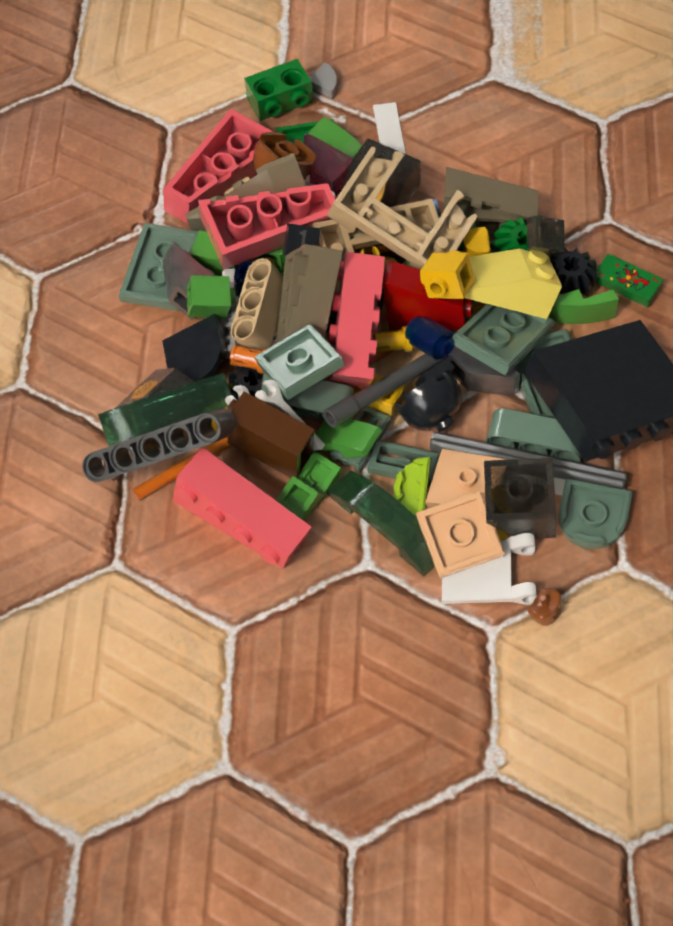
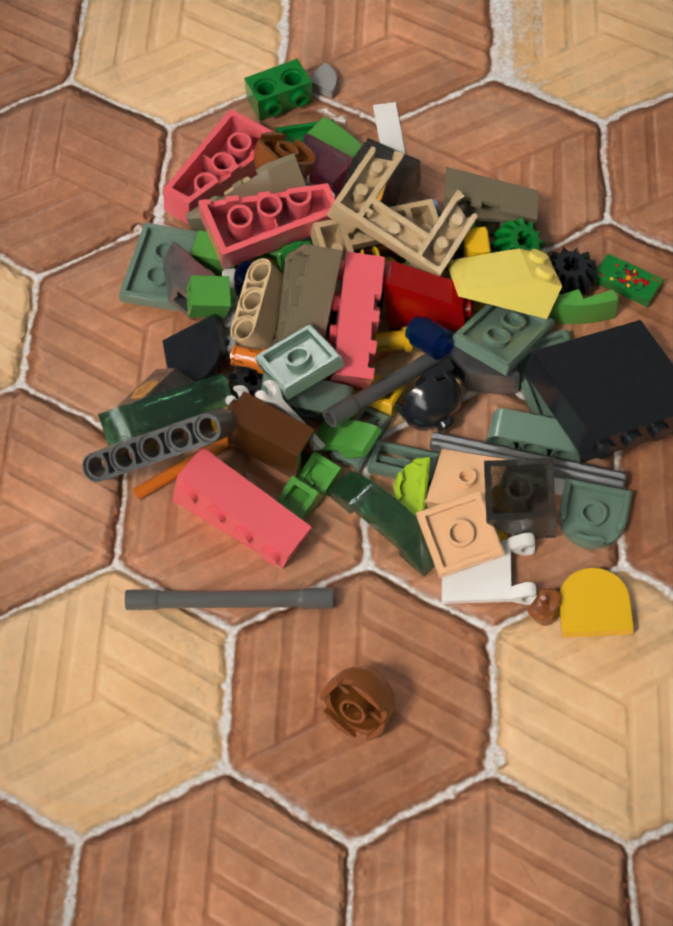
(299, 235): black tile -> none
(304, 598): none -> dark grey piece
(359, 702): none -> dark orange cylinder
(447, 275): yellow brick -> none
(545, 234): clear smoke bracket -> none
(595, 605): none -> yellow tile

